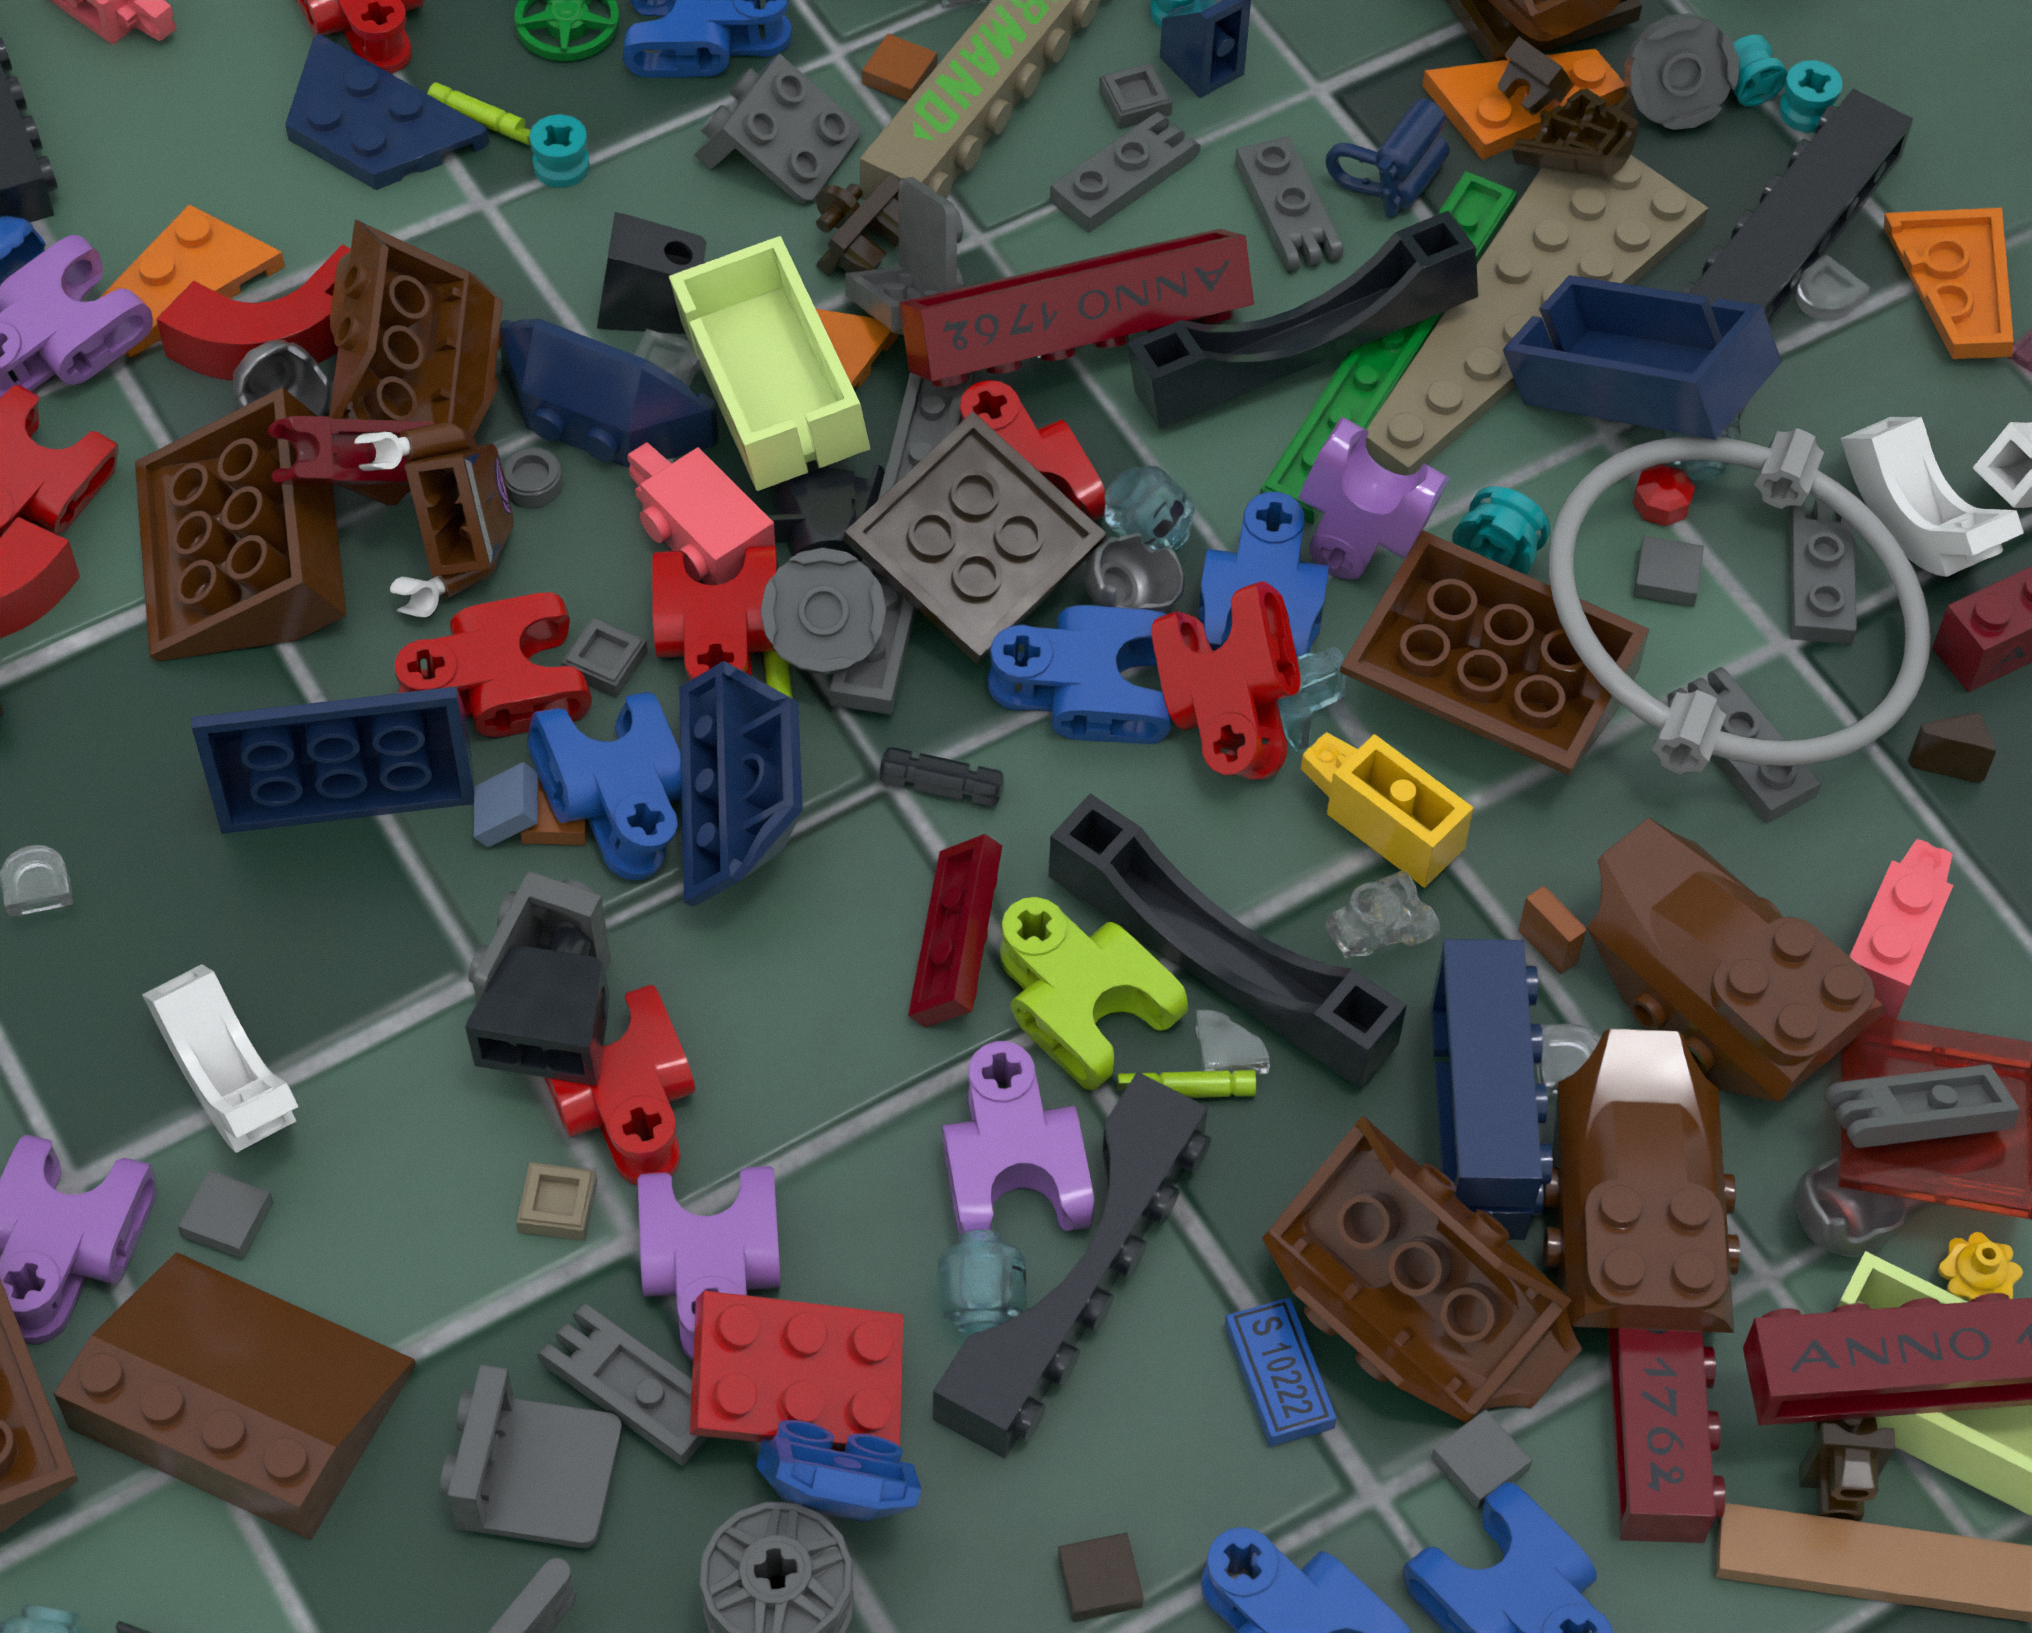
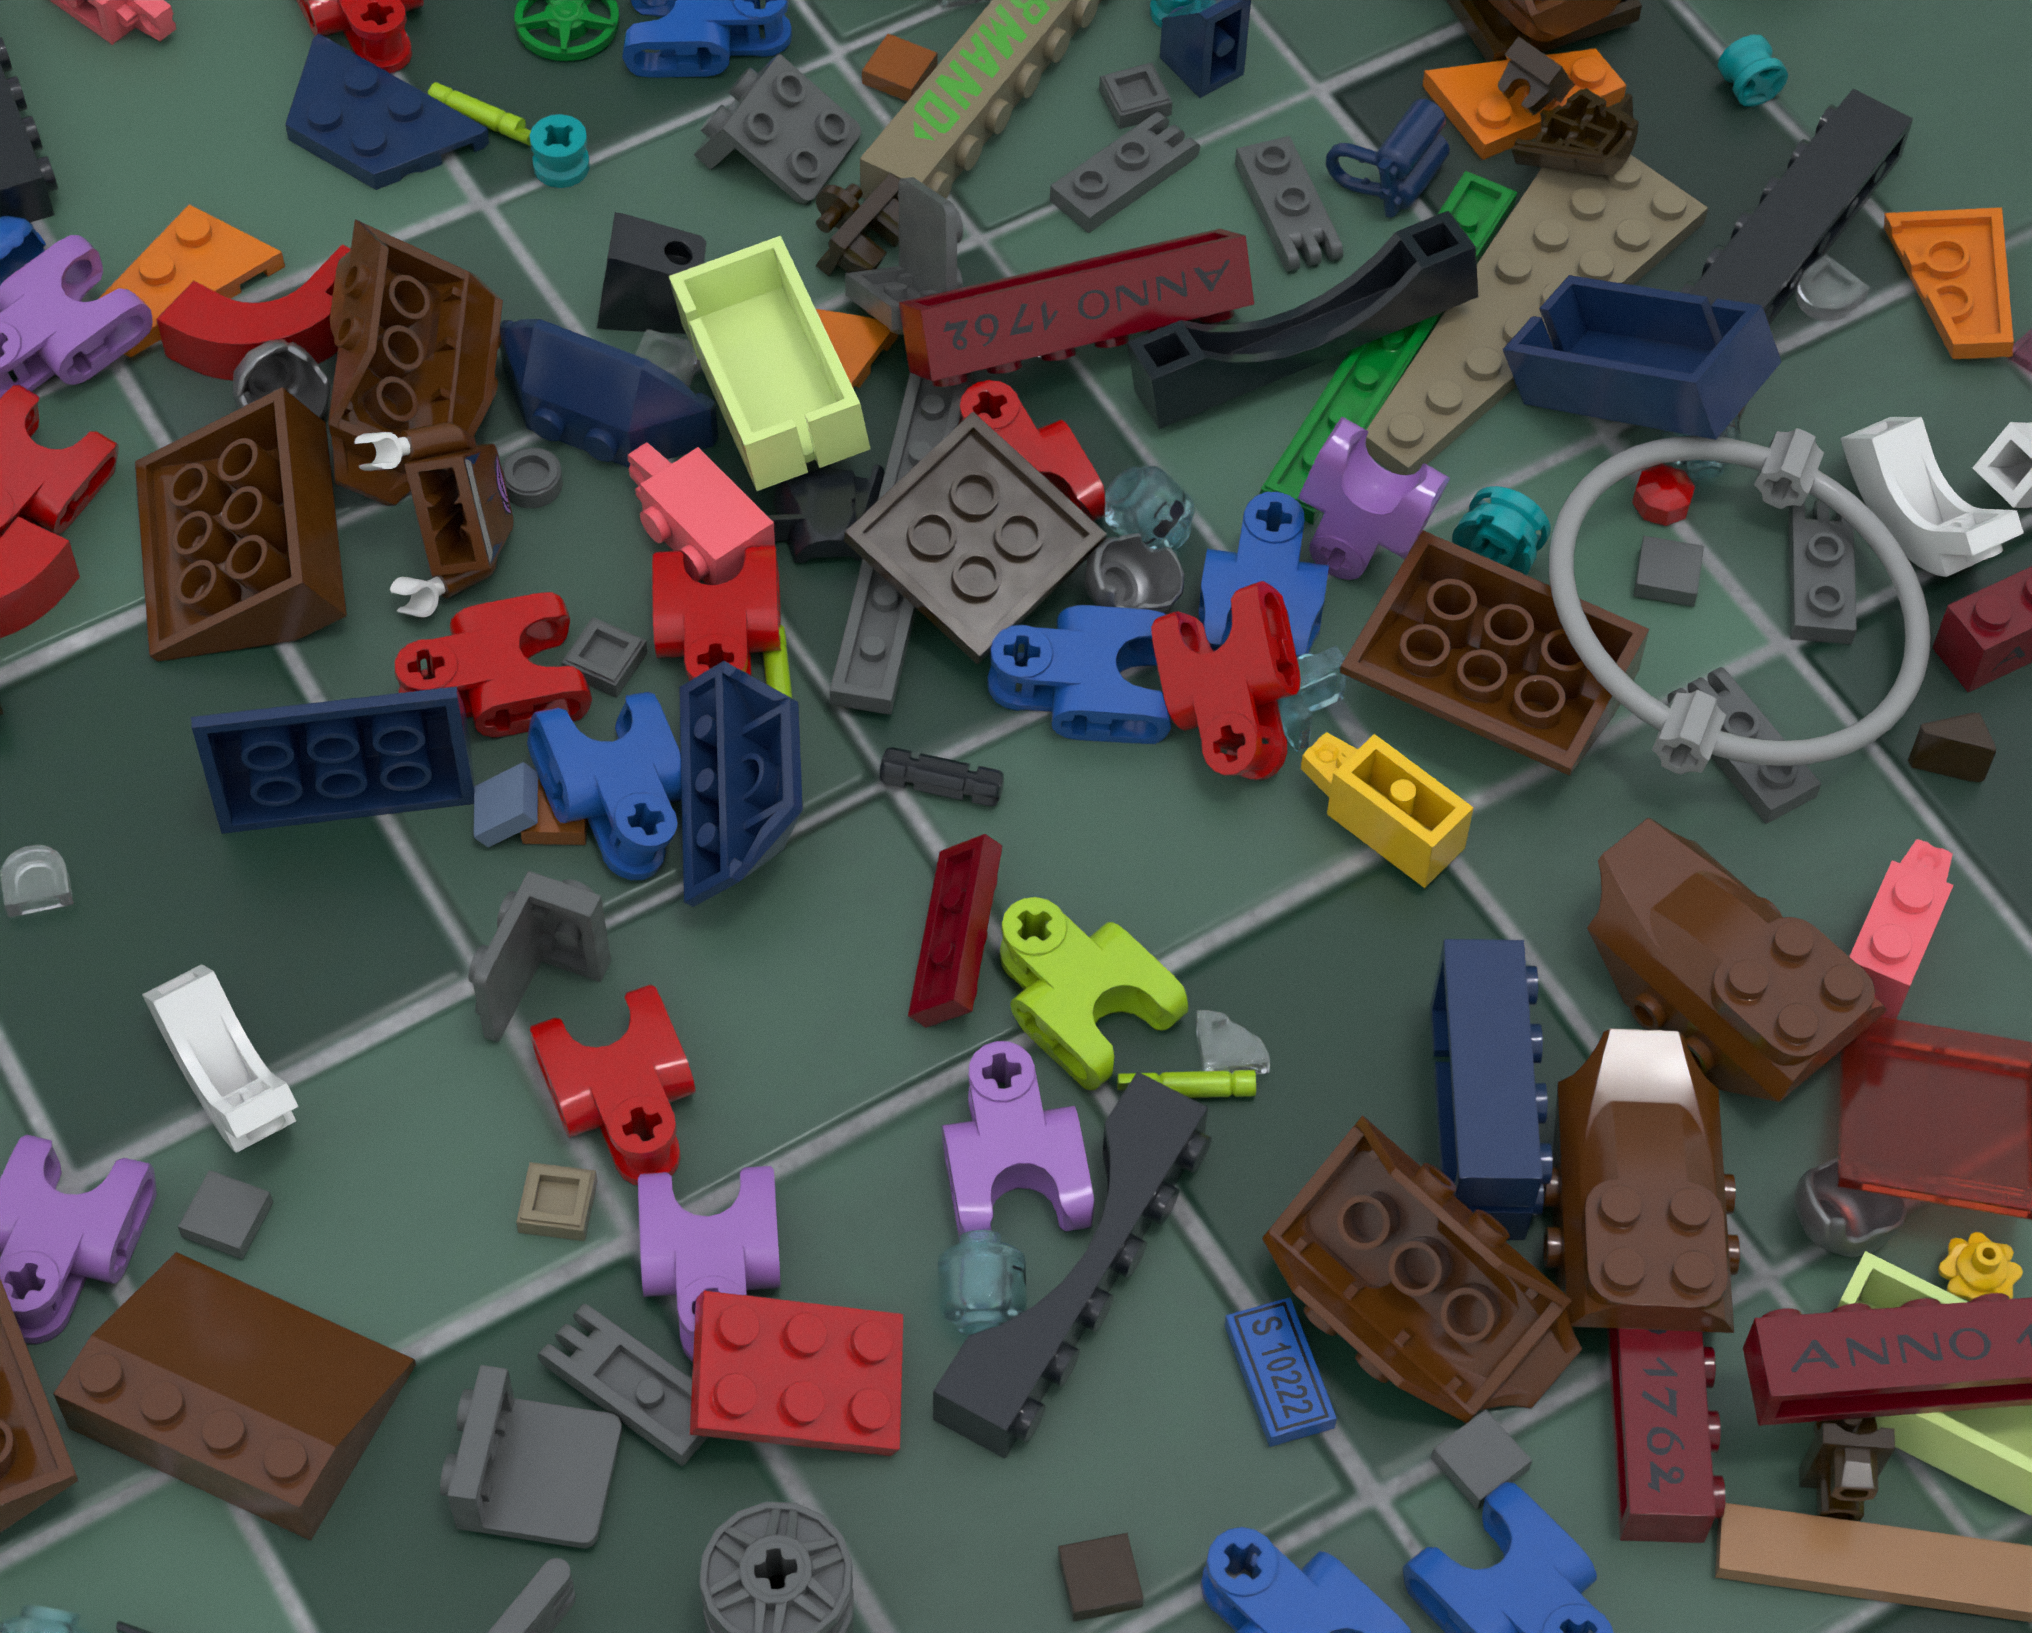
(329, 452): dark red plate -> none
(544, 1012): black torso -> none
(823, 611): dark grey tile -> none
(851, 1484): blue slope -> none
(1312, 1004): black arch -> none
(1382, 916): clear plate -> none
(1552, 929): dark orange tile -> none
(1564, 1052): clear tile -> none
(1681, 71): dark grey tile -> none
(1808, 93): teal wheel -> none
(1922, 1105): dark grey hinge -> none

